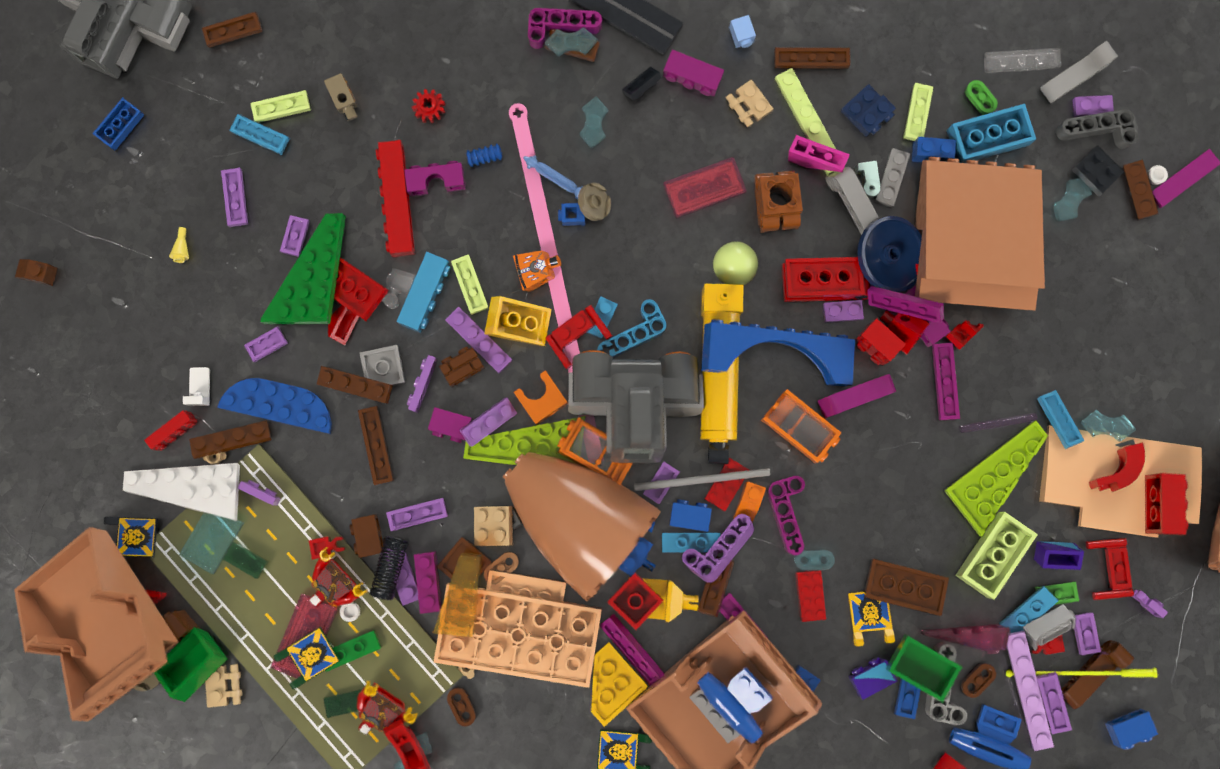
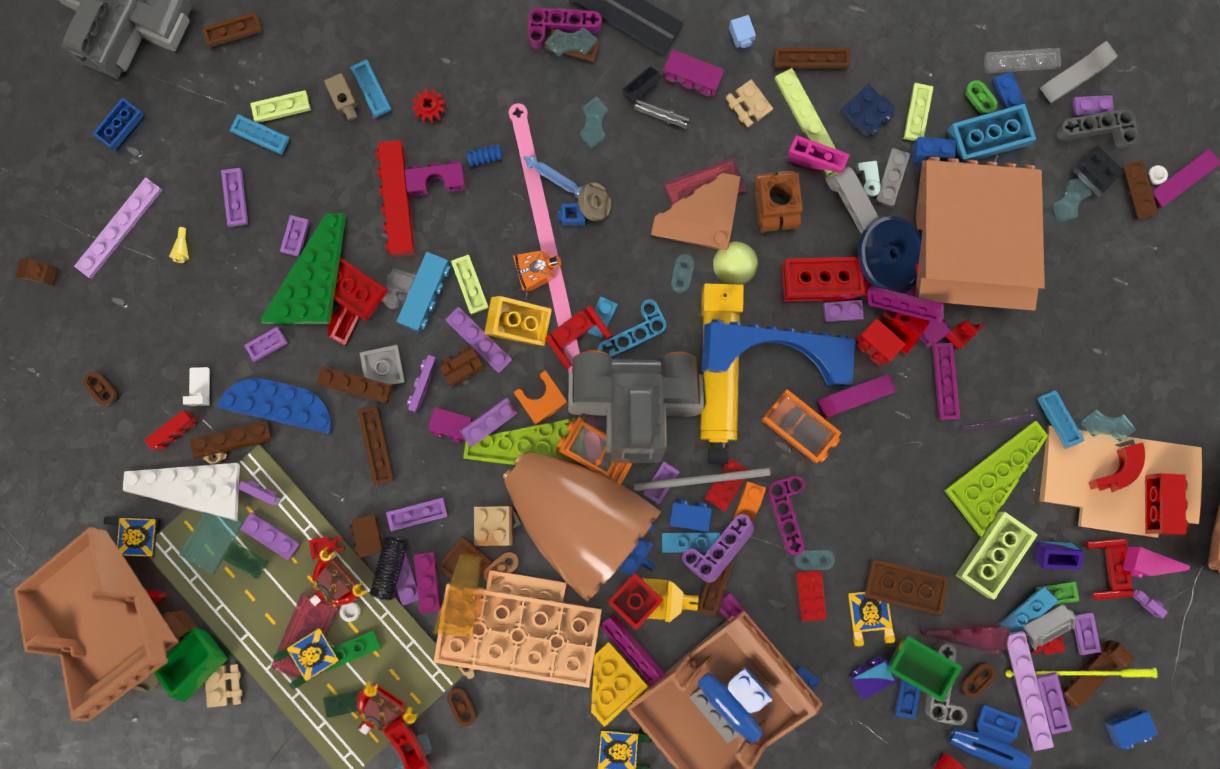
(100, 389): none -> reddish brown plate
(118, 228): none -> lavender plate
(270, 536): none -> medium lavender plate
(370, 88): none -> dark azure plate
(661, 113): none -> dark grey pin
(682, 274): none -> clear light blue plate
(703, 217): none -> nougat slope
(1008, 90): none -> blue plate
(1147, 563): none -> dark pink slope

